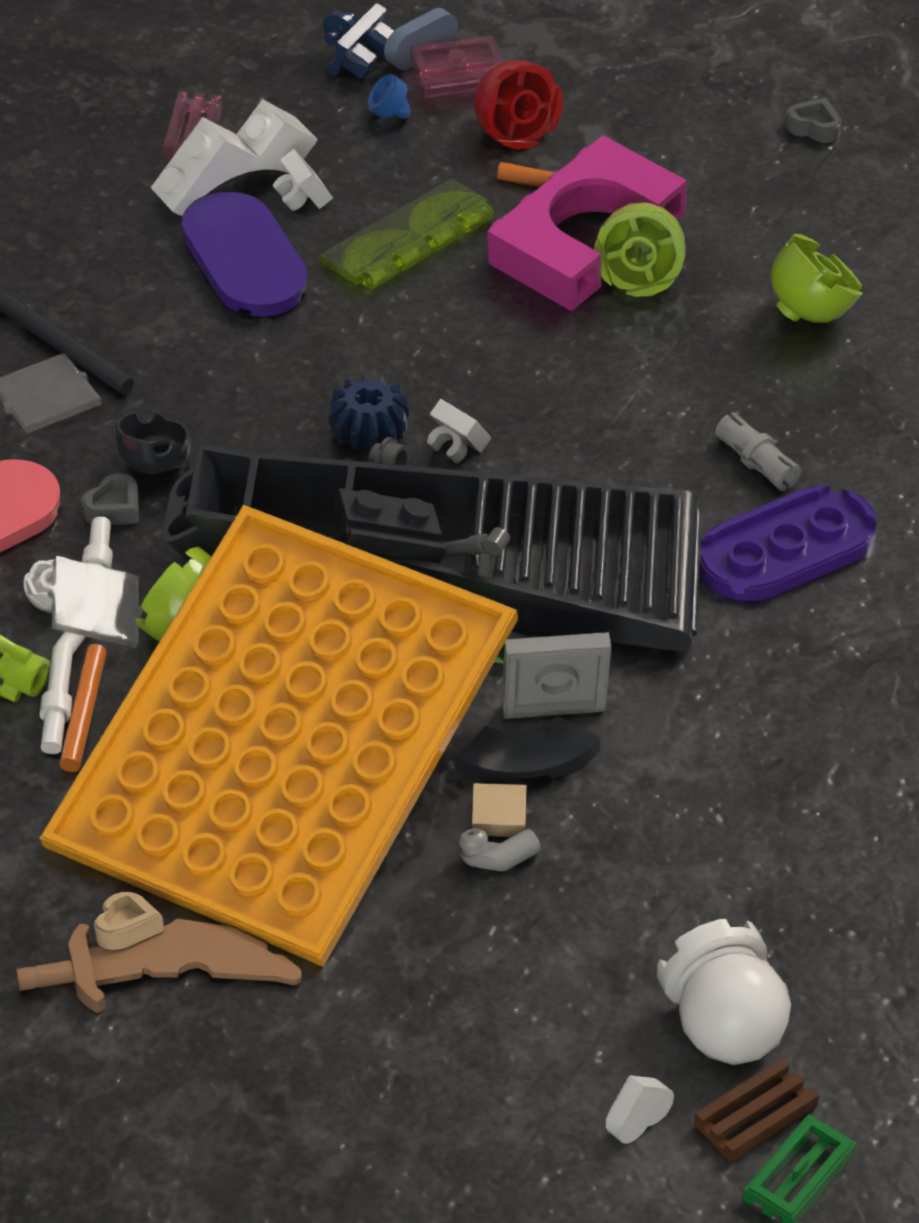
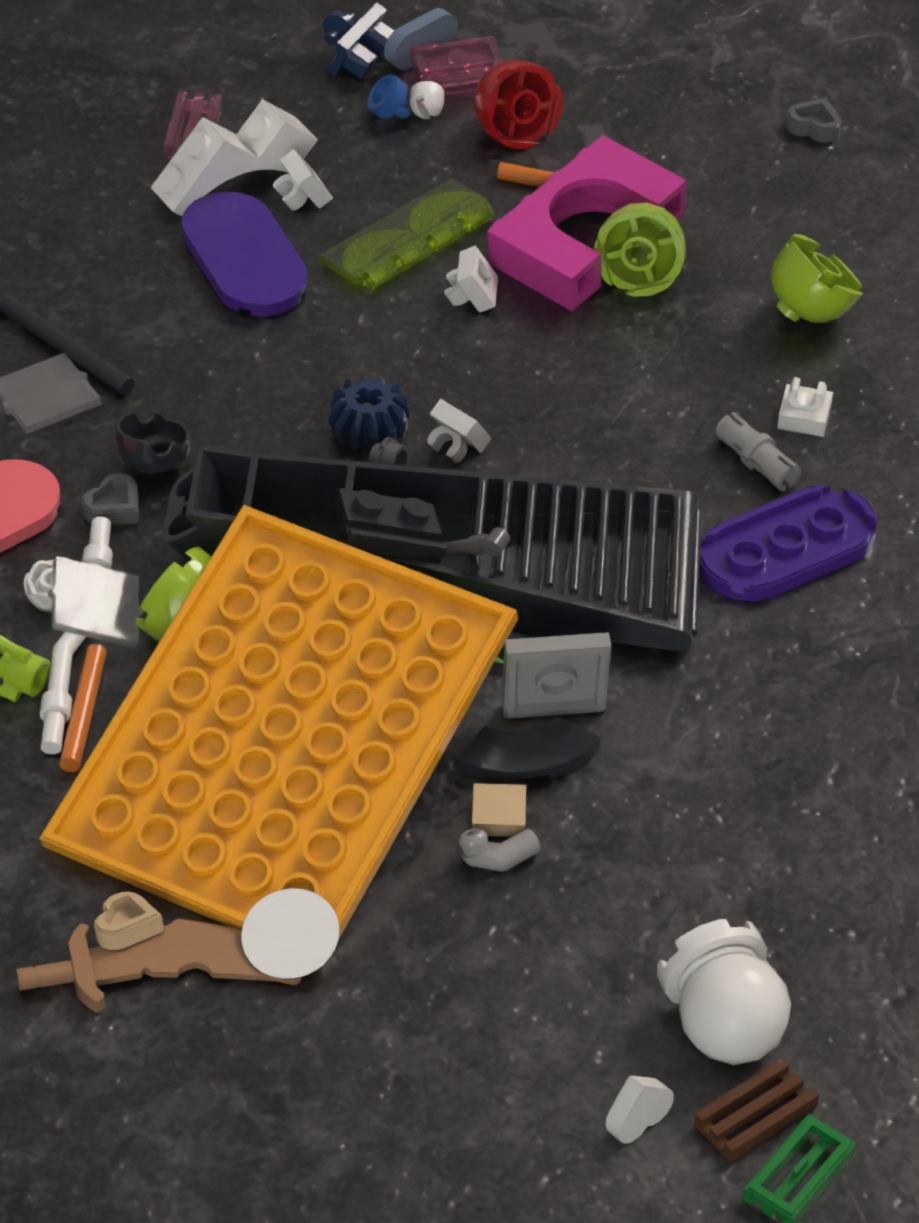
(290, 933): none -> white sticker
(433, 99): none -> white hinge
(472, 281): none -> white tile
(805, 408): none -> white tile

